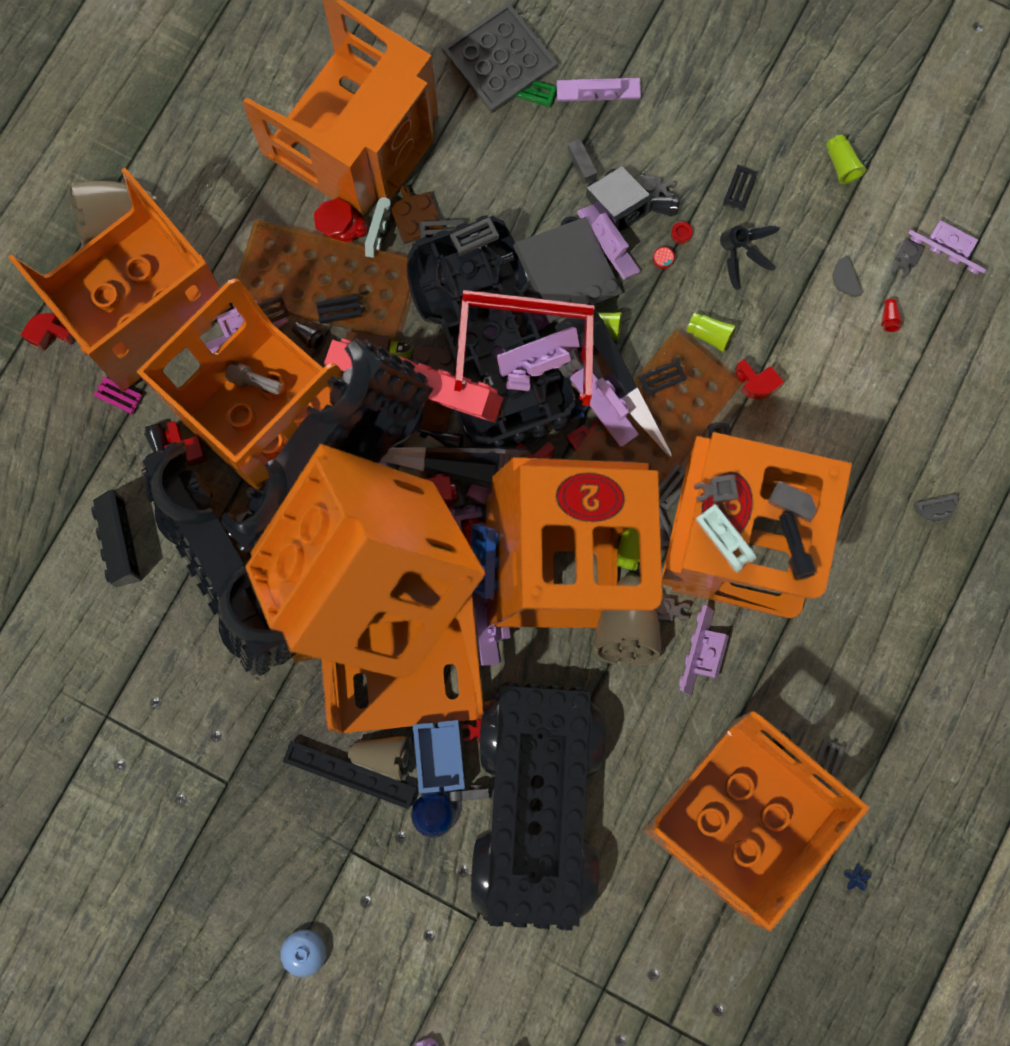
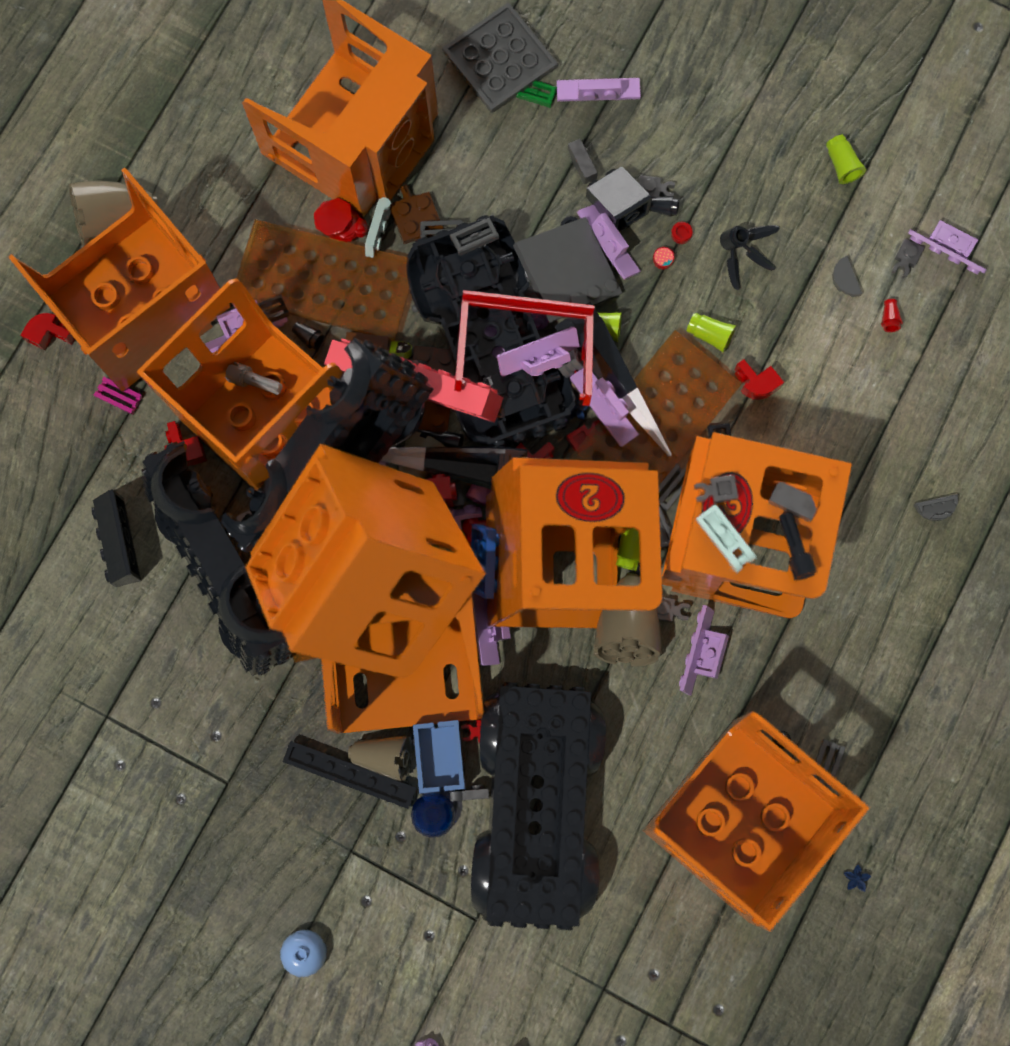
(156, 437): black cone -> none
(336, 302): black tile -> none
(518, 380): lavender plate -> none
(645, 385): black tile -> none
(733, 203): black tile -> none

